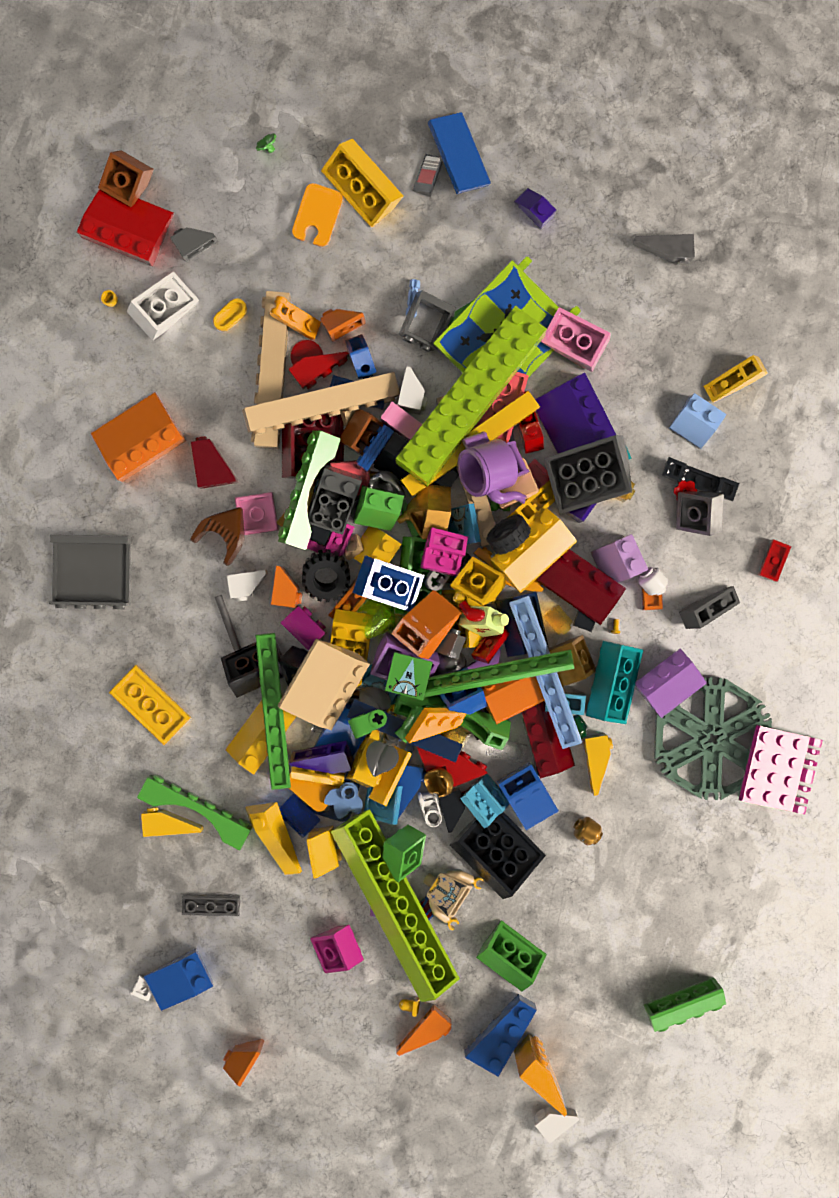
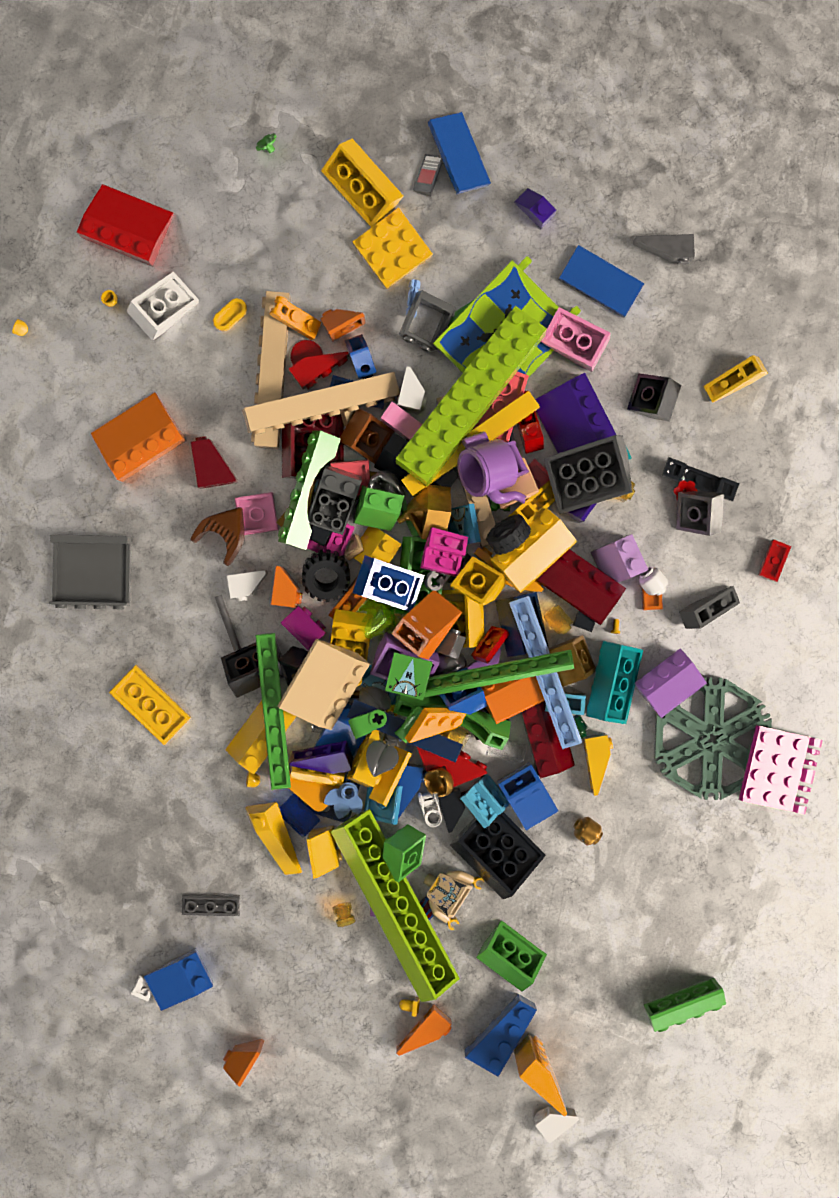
(20, 328): none -> yellow hinge
(125, 177): dark orange slope -> none
(163, 822): yellow slope -> none
(192, 241): dark grey slope -> none
(231, 830): bright green arch -> none
(252, 780): none -> yellow hinge
(317, 209): light orange piece -> none
(337, 949): dark pink slope -> none
(343, 912): none -> clear yellow wheel
(375, 448): blue piece -> none
(392, 248): none -> yellow plate
(480, 619): yellowish green torso -> none
(601, 281): none -> blue tile
(654, 396): none -> black slope
(697, 420): light blue slope -> none

